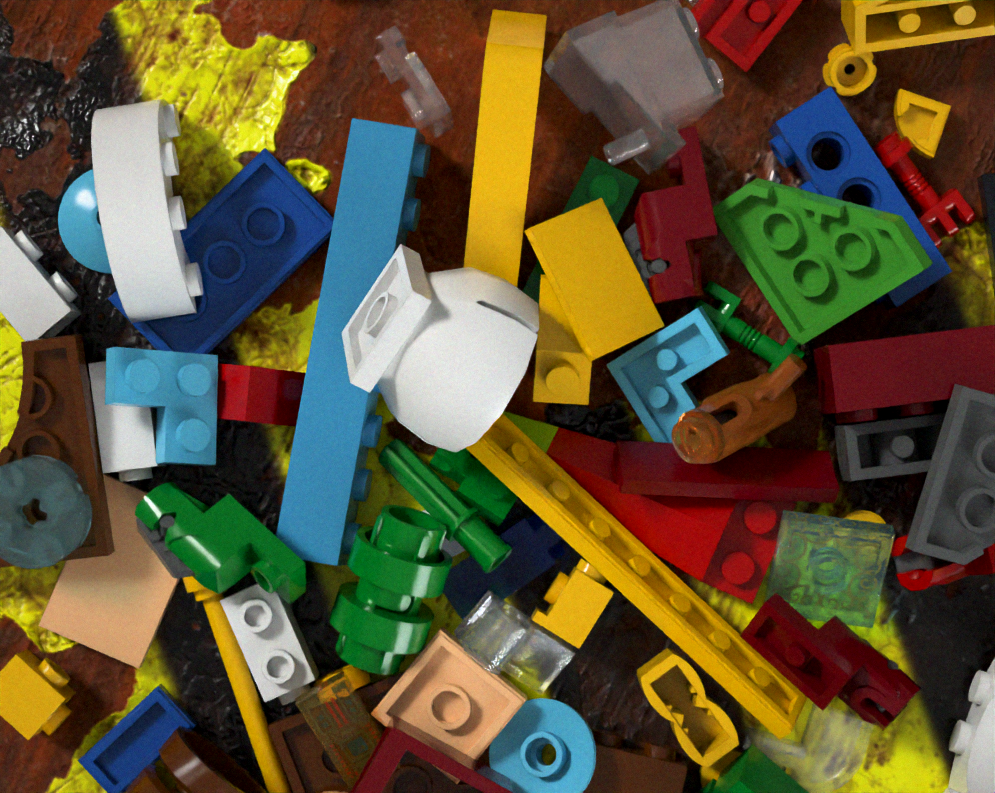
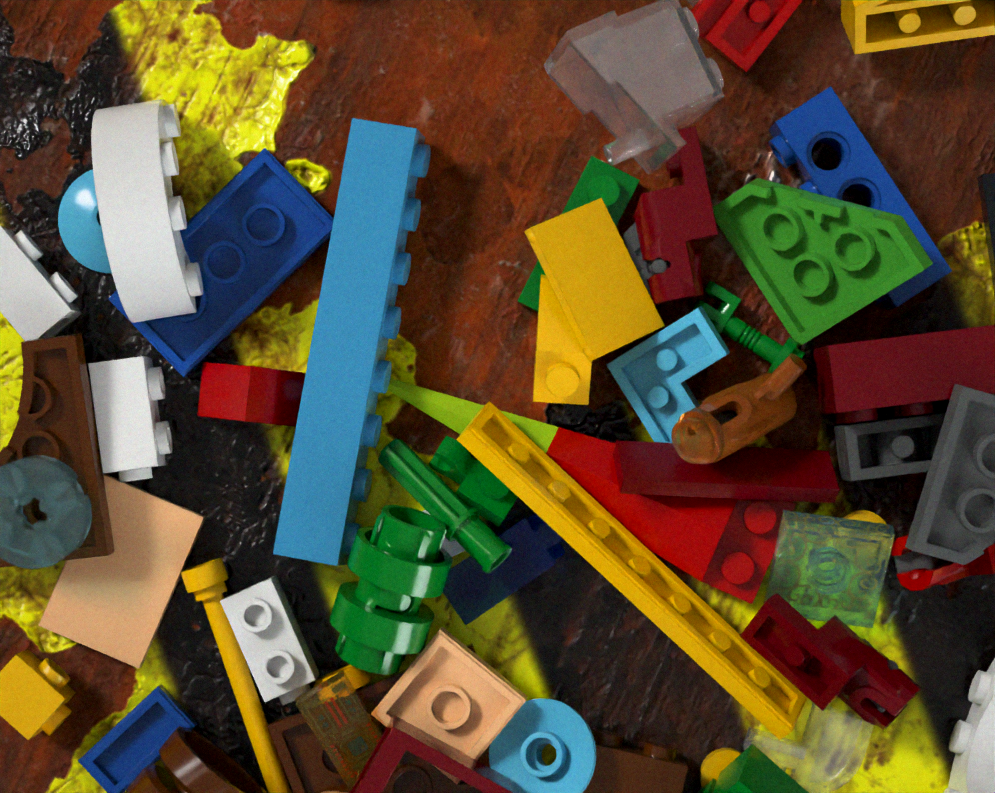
(181, 390): medium azure plate -> none
(217, 543): green plate -> none
(421, 96): clear plate -> none
(441, 347): white plate -> none
(504, 142): yellow beam -> none
(511, 642): clear plate -> none
(574, 603): yellow brick -> none
(694, 717): yellow brick -> none
(852, 83): yellow plate -> none
(893, 153): red hinge -> none
(920, 121): yellow tile -> none

